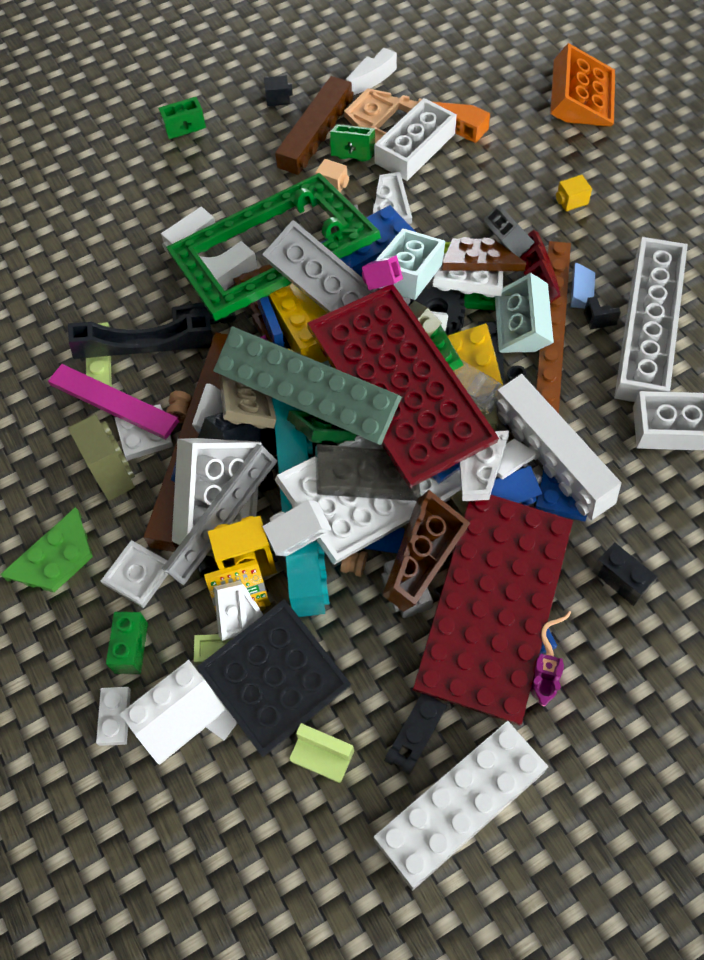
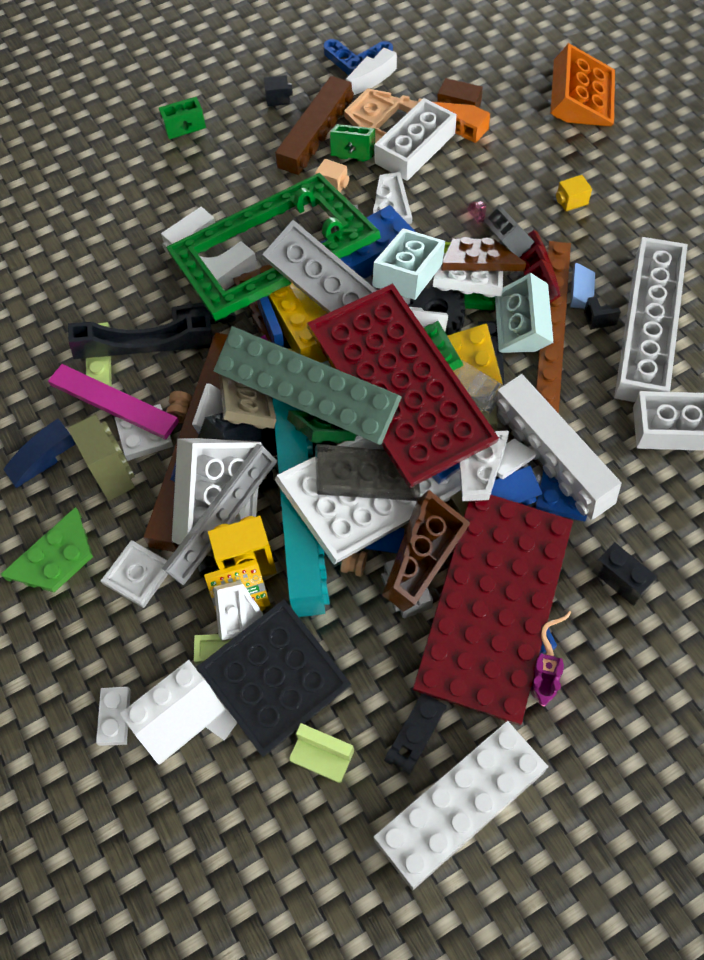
(39, 453): none -> dark blue slope
(127, 643): green brick -> none
(296, 527): white brick -> none
(350, 64): none -> blue beam
(382, 273): dark pink brick -> none
(425, 317): brick -> none
(460, 93): none -> reddish brown brick
(477, 210): none -> clear pink tile
(514, 372): black hinge -> none

